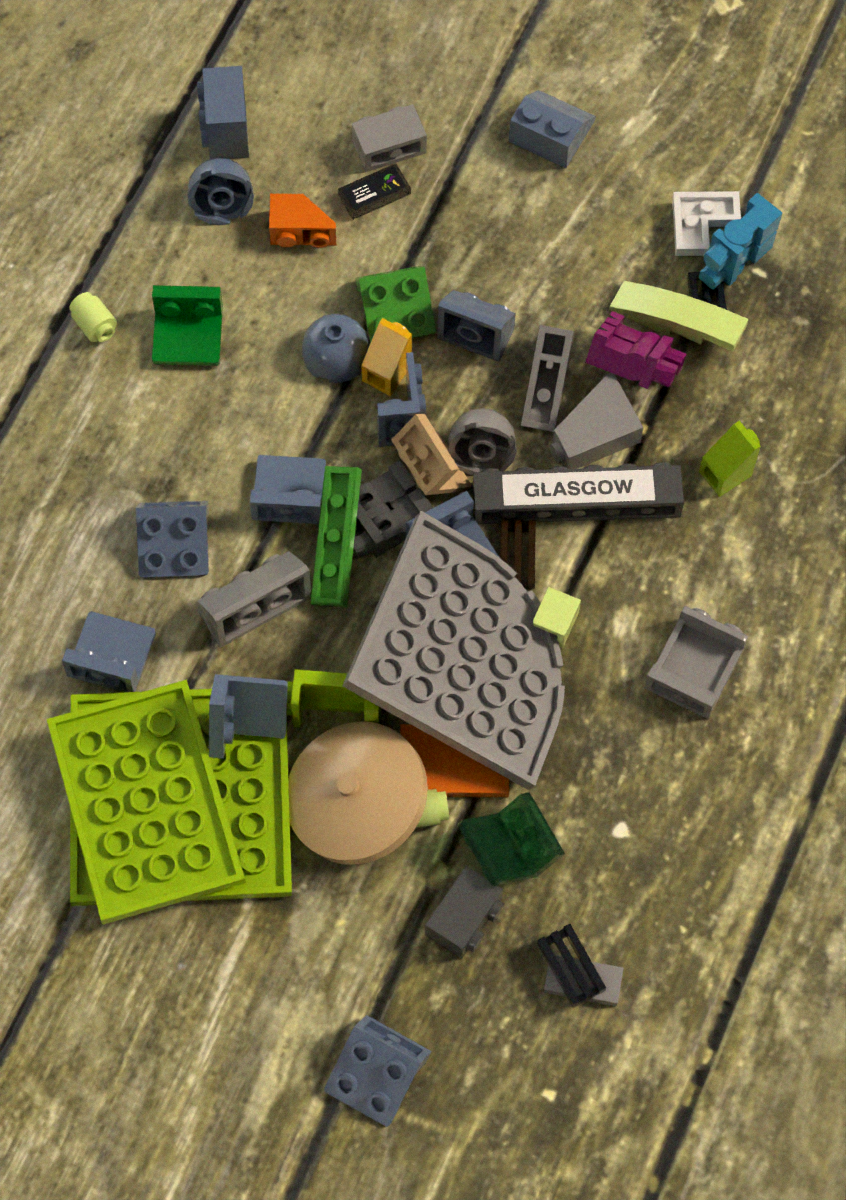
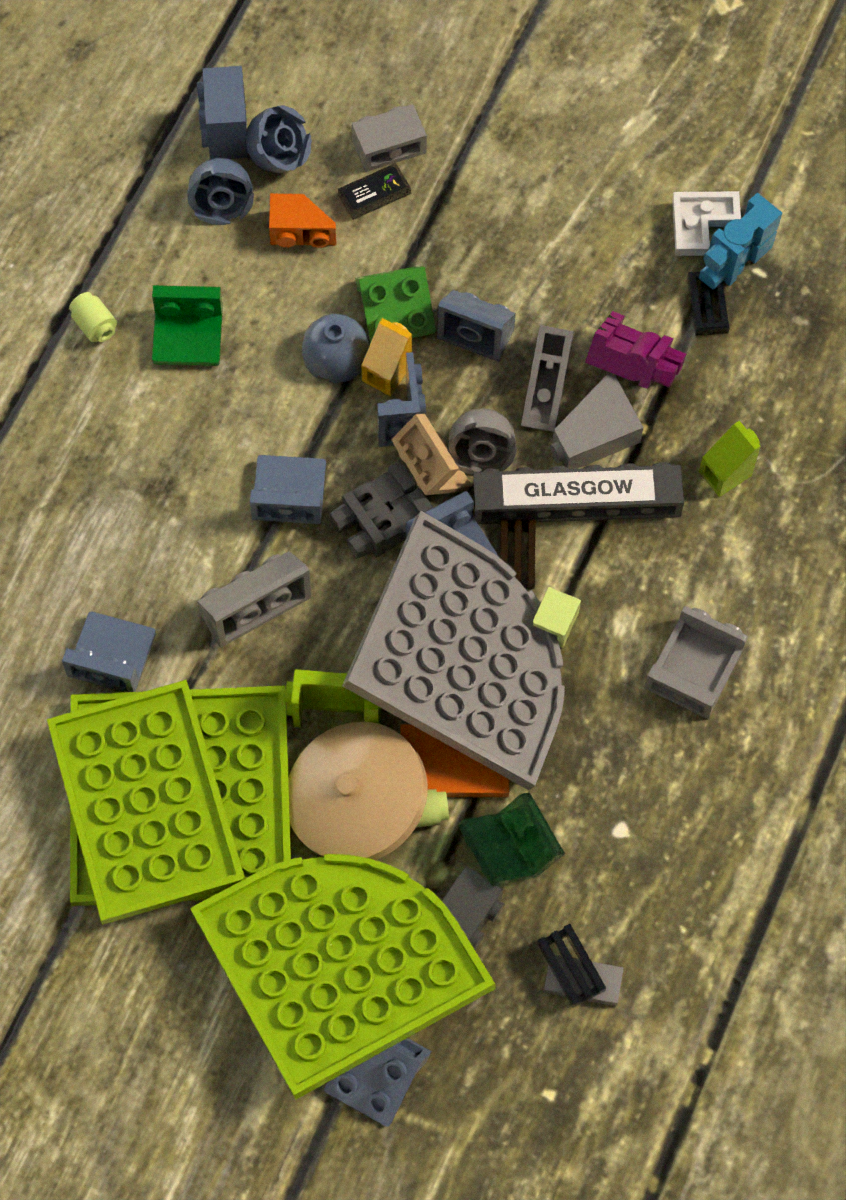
(172, 538): sand blue bracket -> none
(245, 708): sand blue bracket -> none
(278, 140): none -> sand blue cylinder
(336, 536): bright green tile -> none
(339, 961): none -> lime plate
(549, 127): sand blue slope -> none
(678, 313): yellowish green slope -> none

